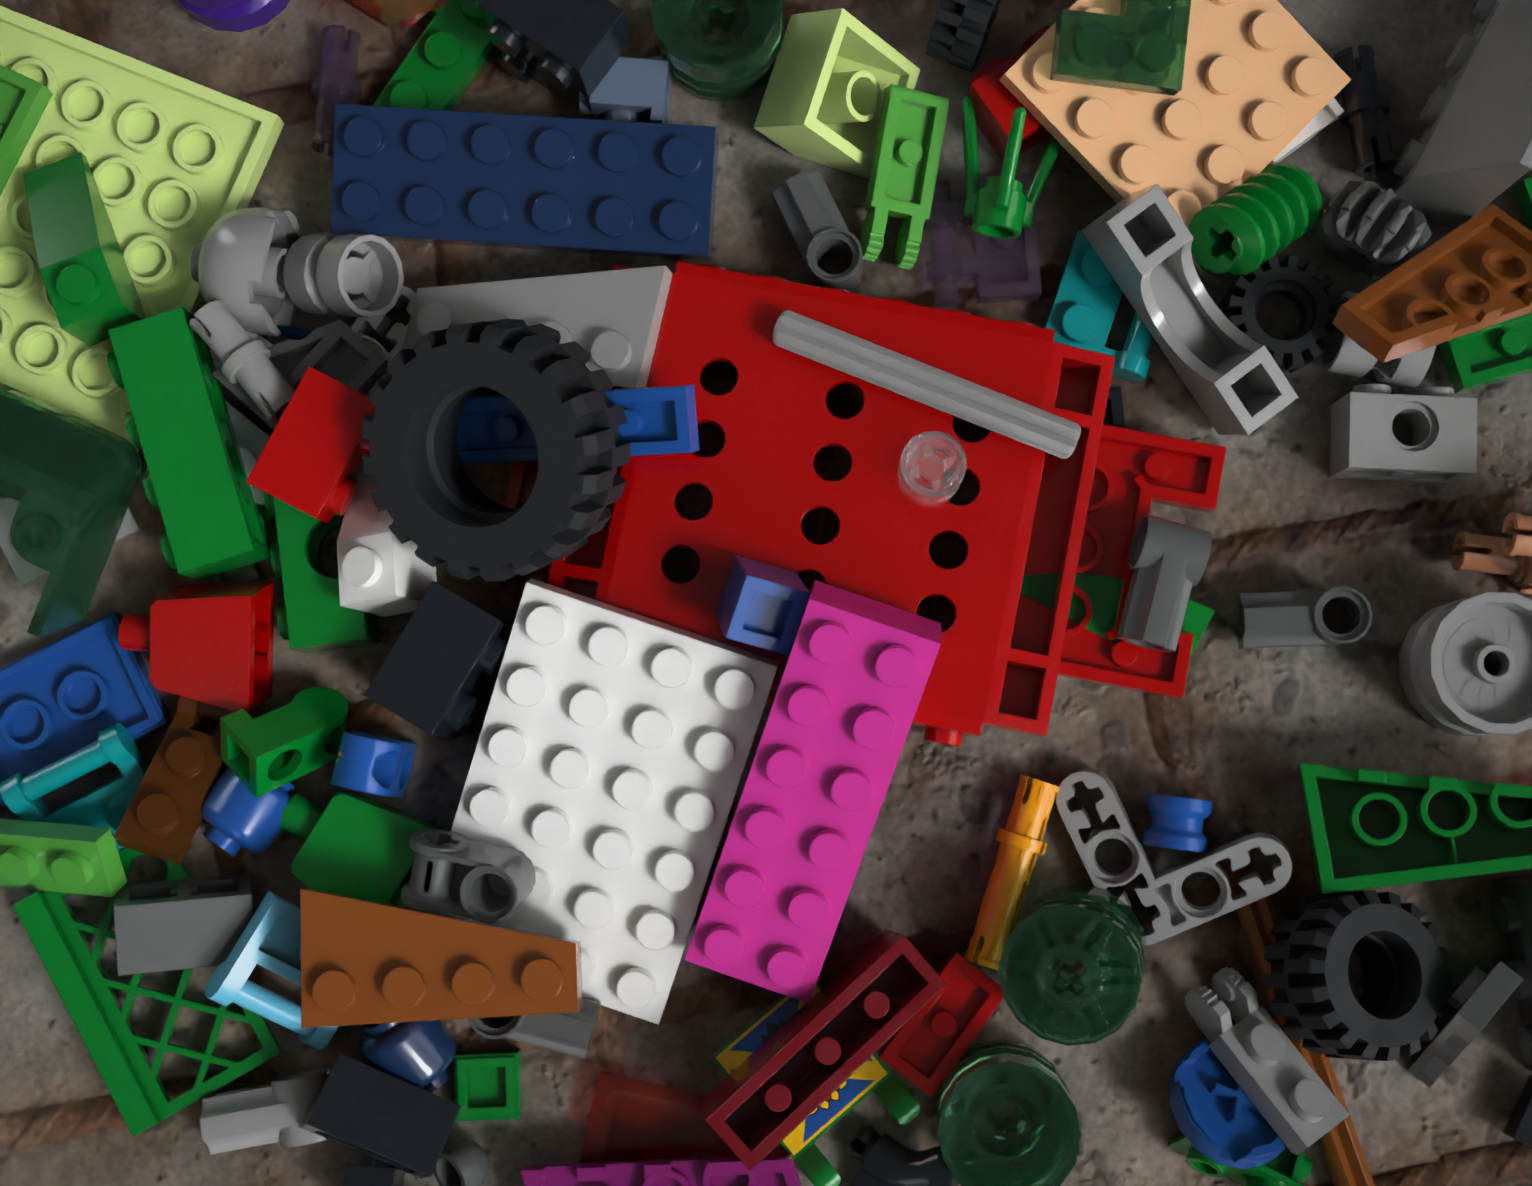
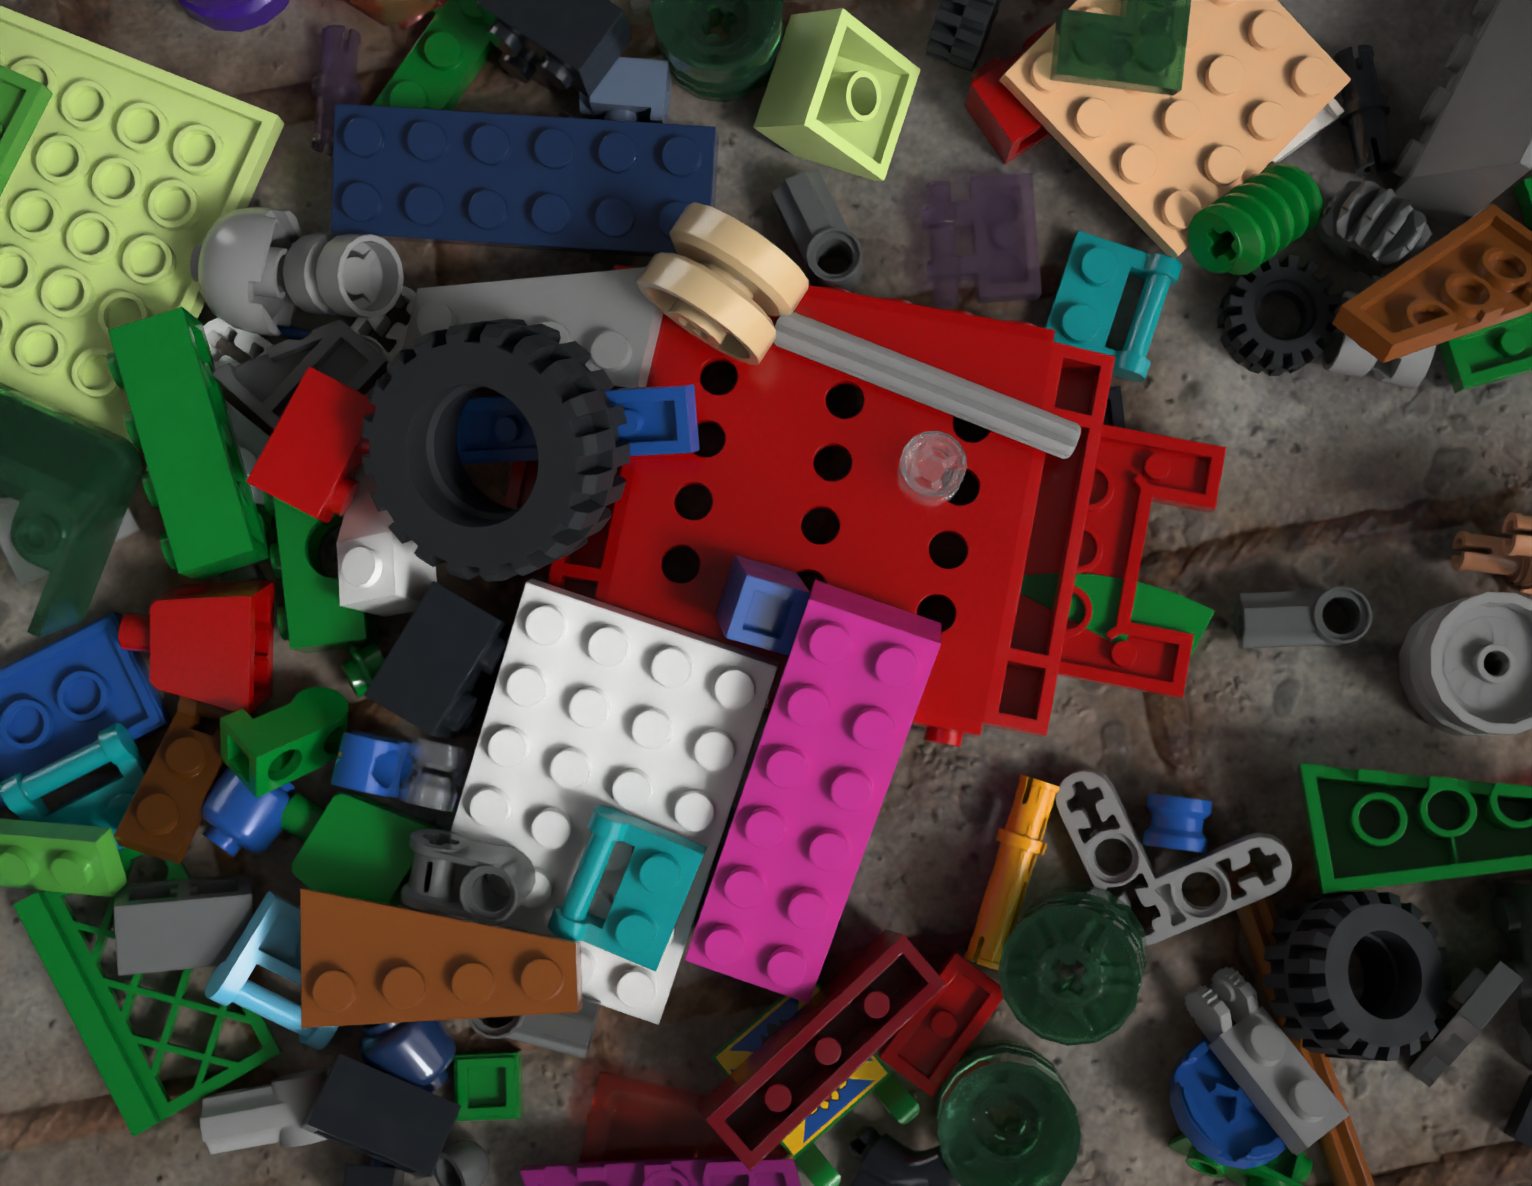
(79, 251): green slope -> none
(243, 359): light grey pin -> none
(362, 667): none -> green plate
(433, 789): none -> clear wheel
(647, 896): none -> teal plate
(723, 283): none -> tan wheel
(903, 171): bright green hinge -> none
(1000, 206): green plant -> none
(1153, 265): light grey arch -> none
(1165, 566): dark grey piece -> none
(1440, 426): light grey brick -> none

